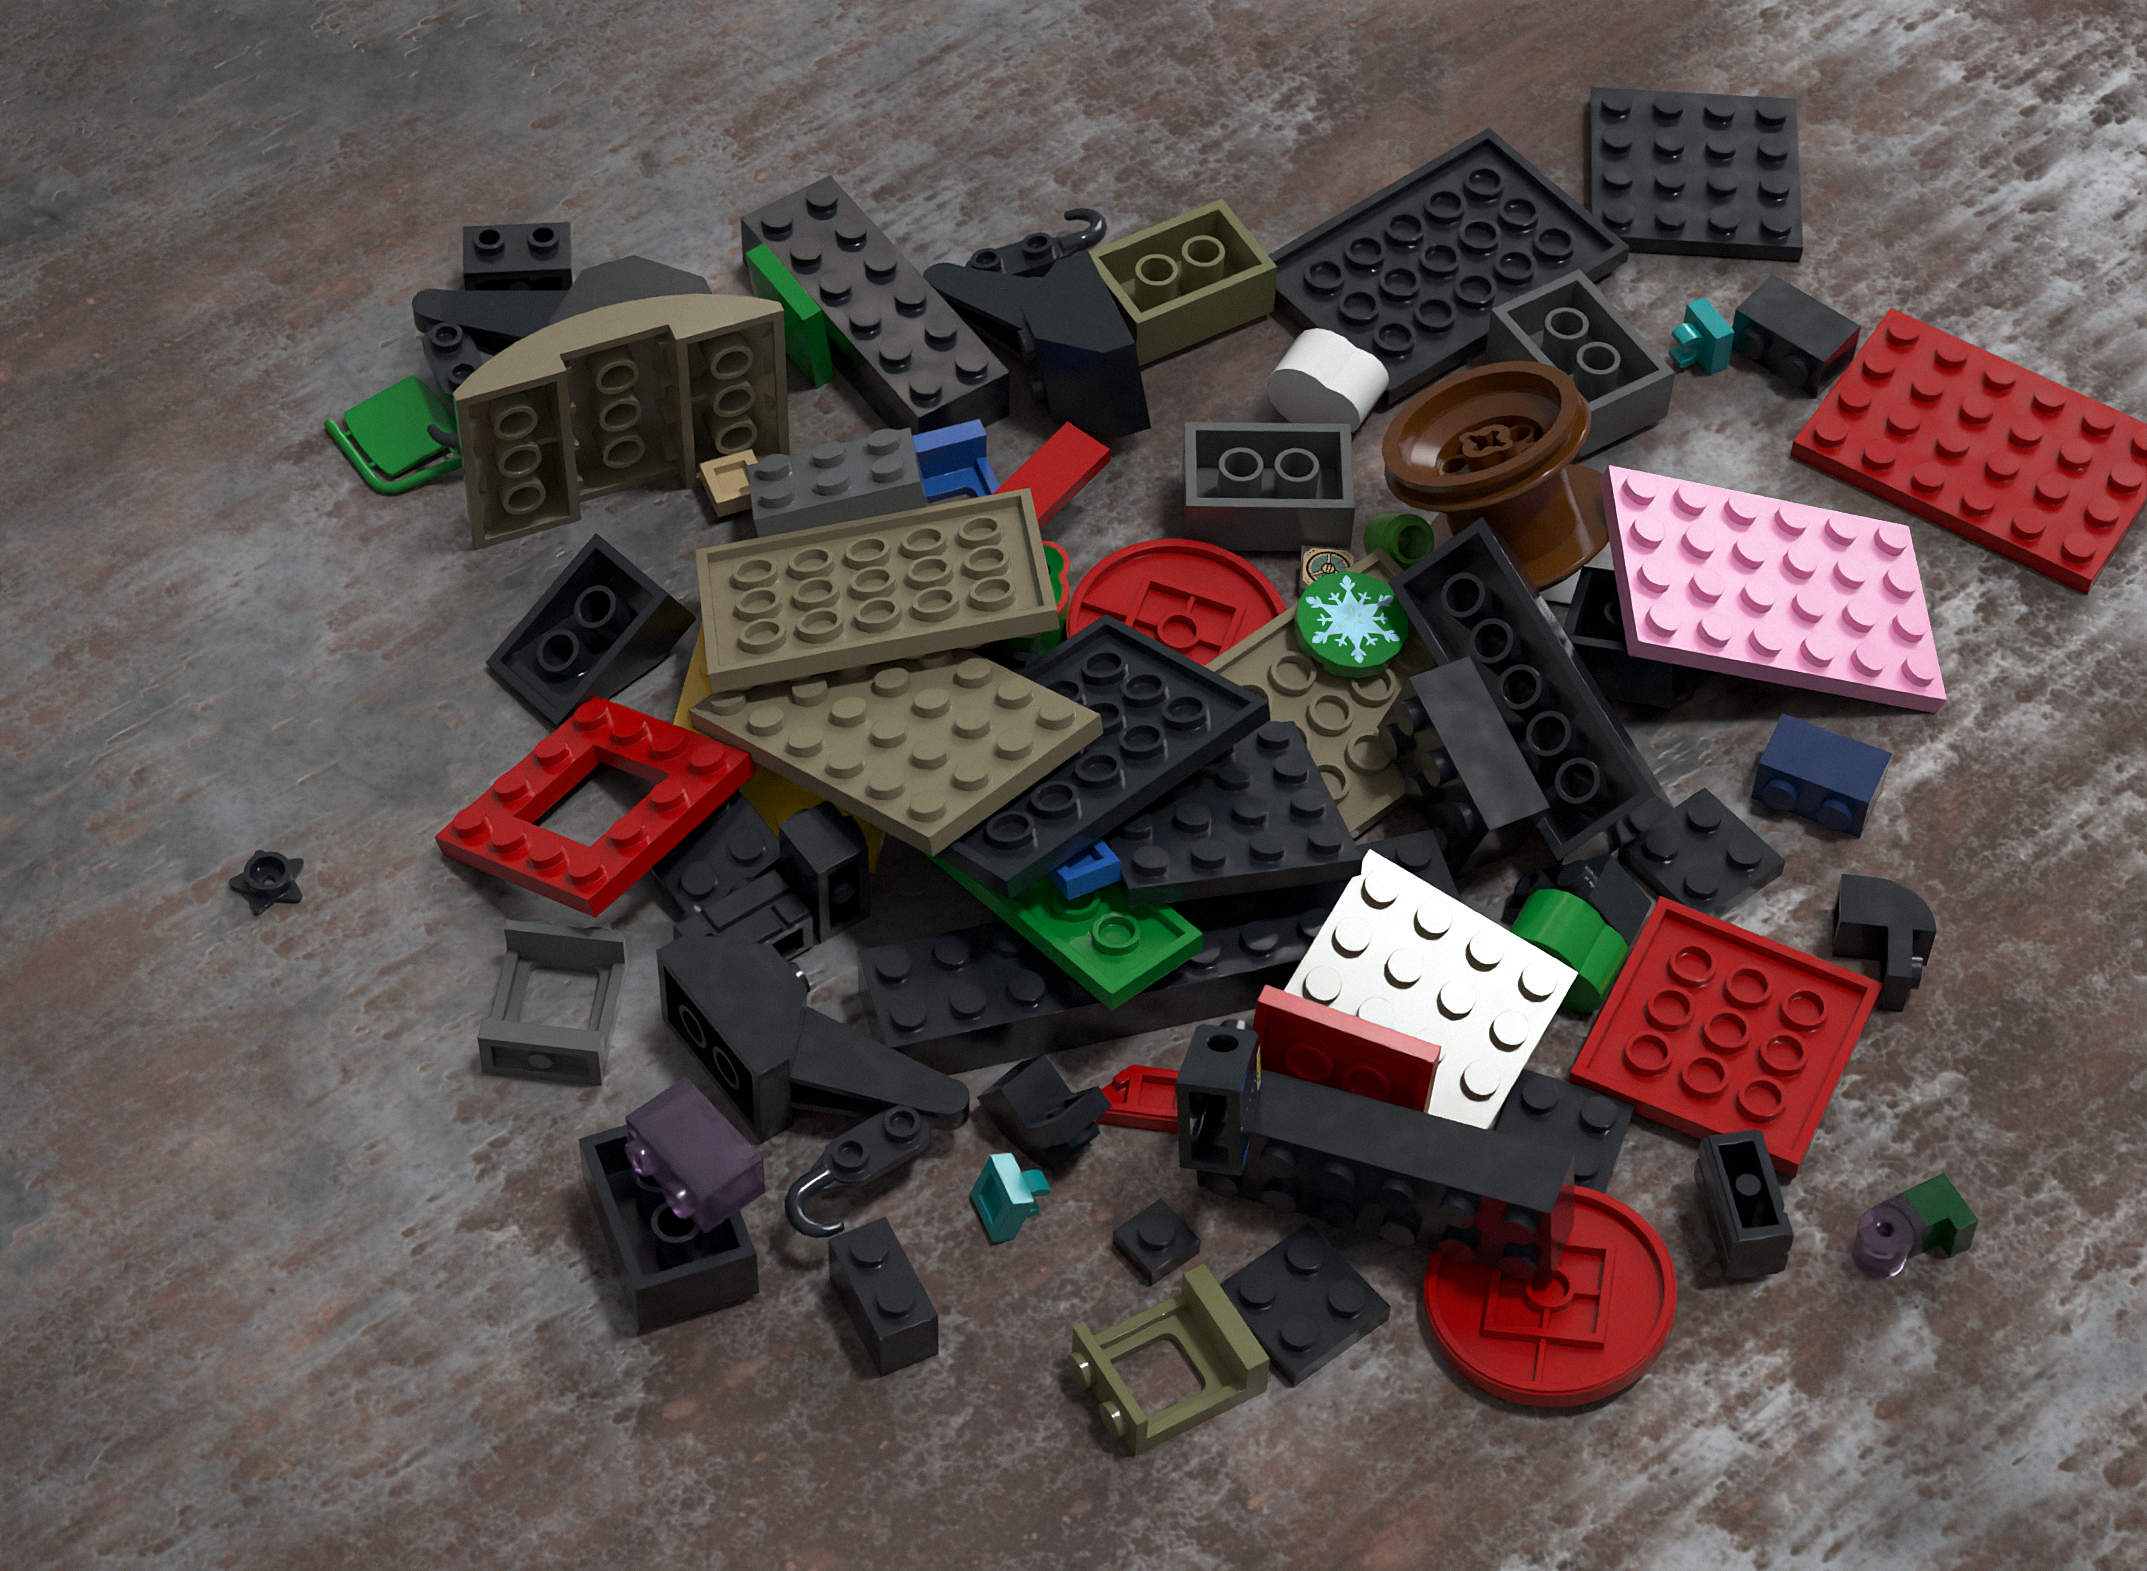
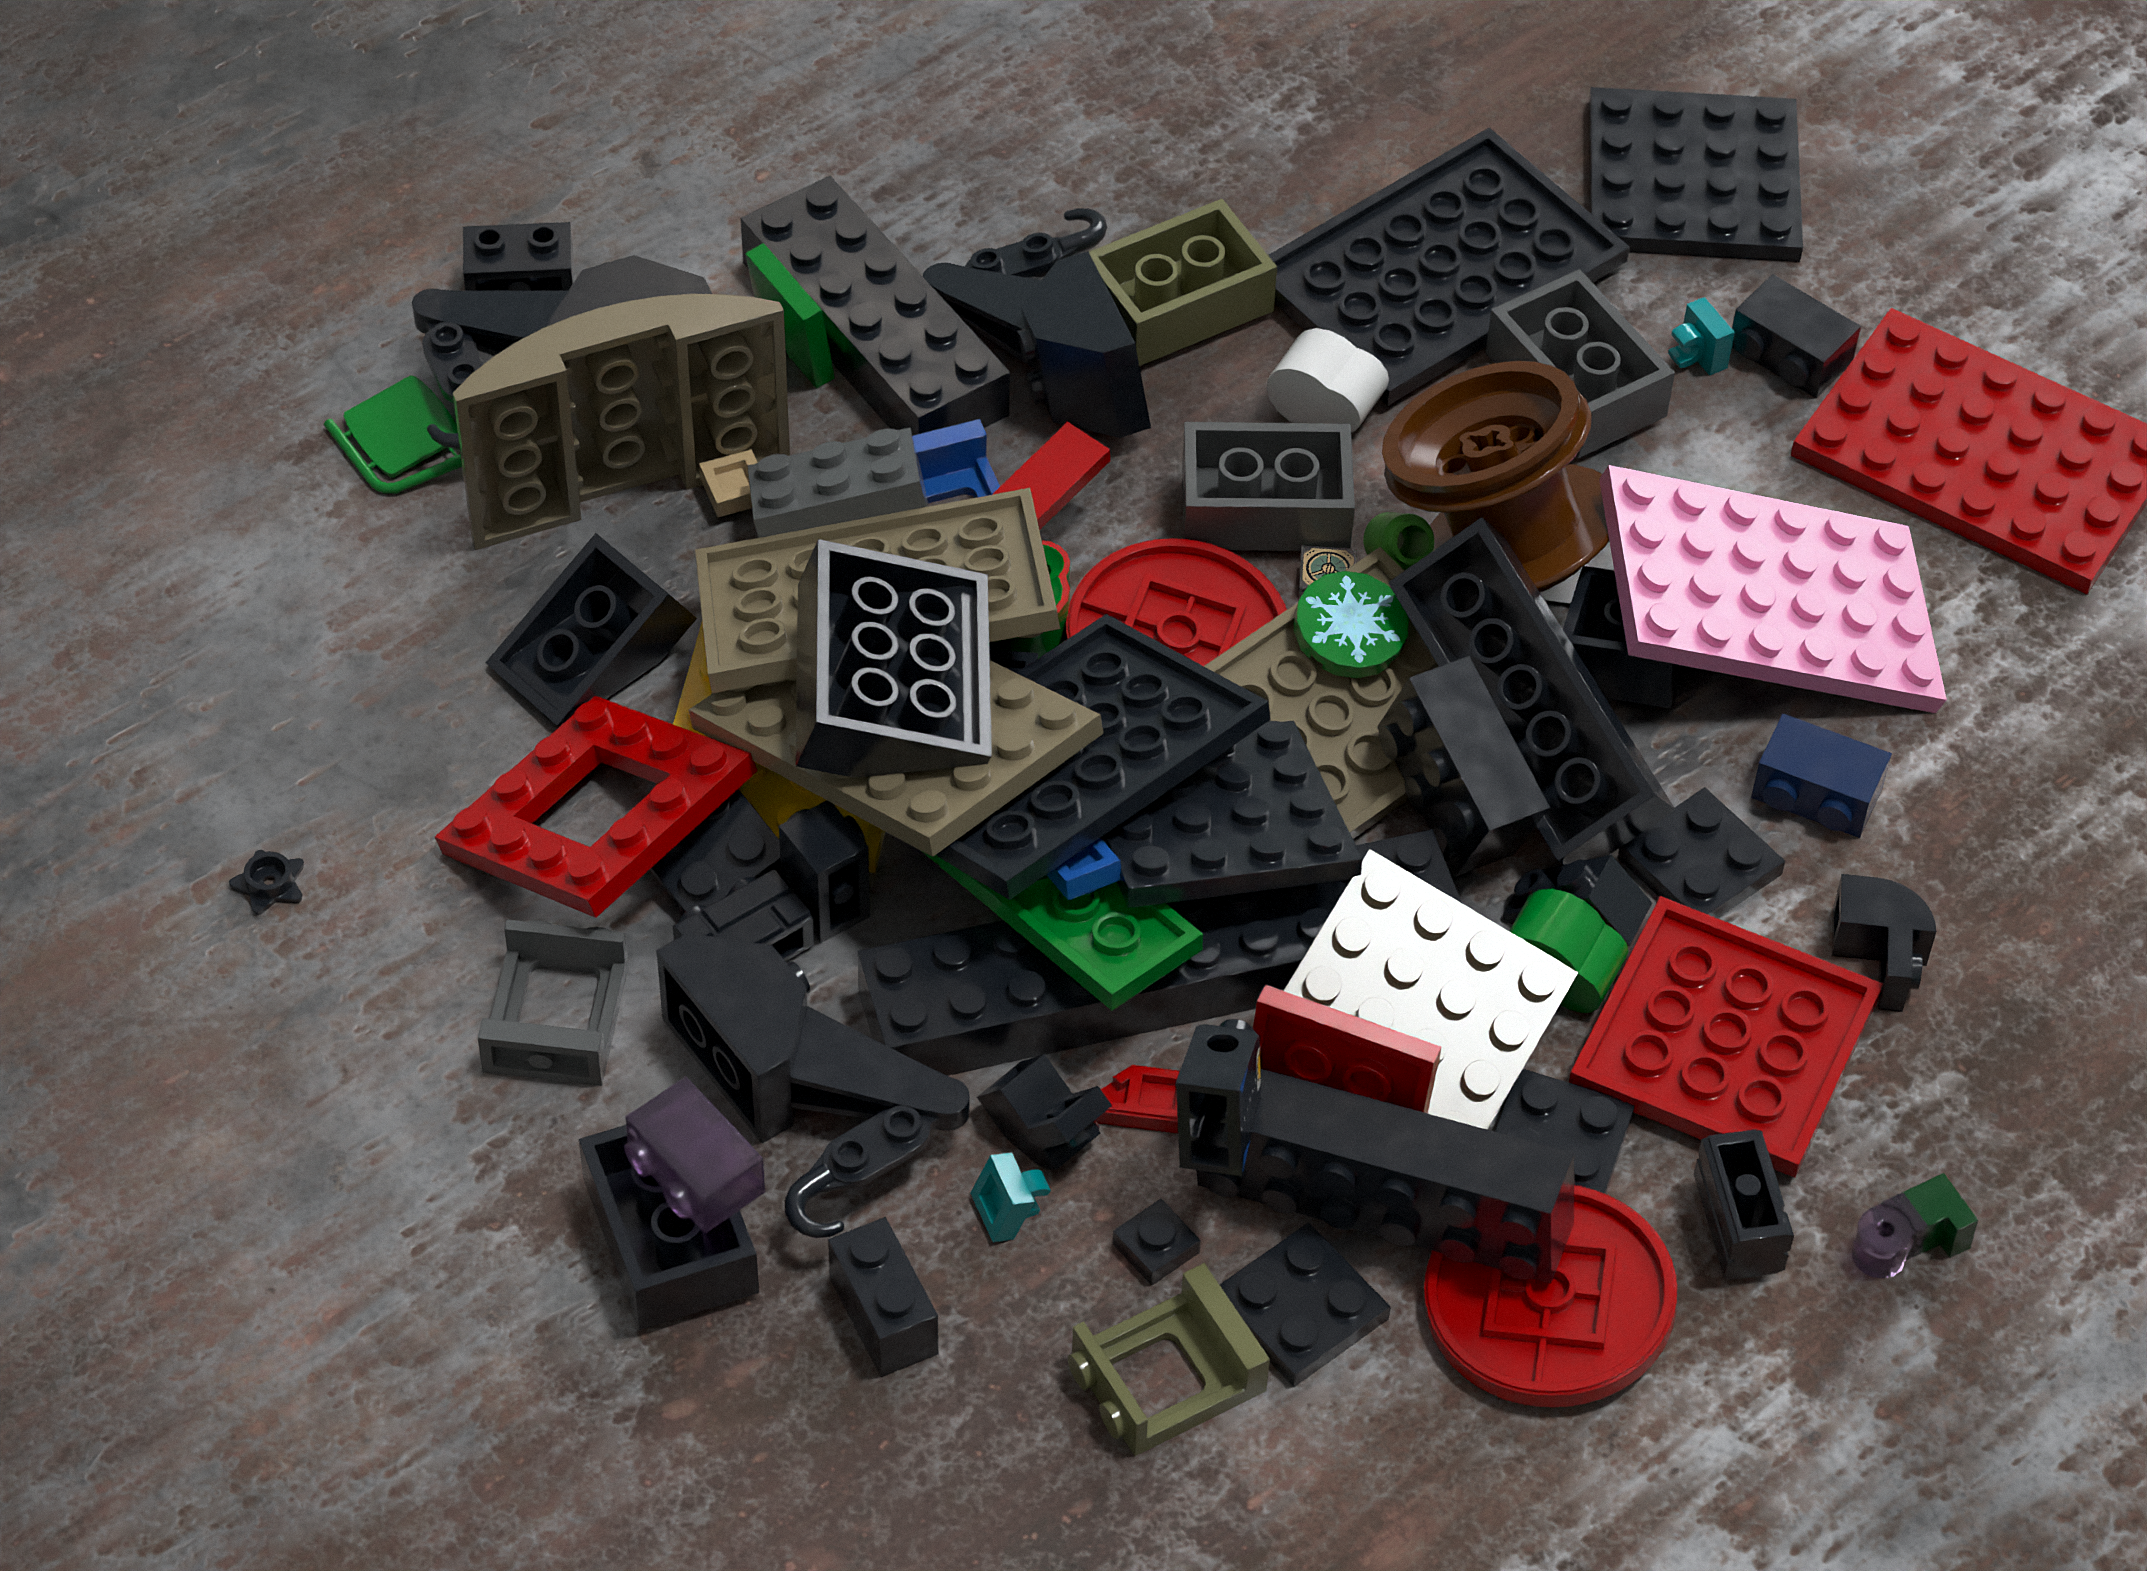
(890, 664): none -> black slope

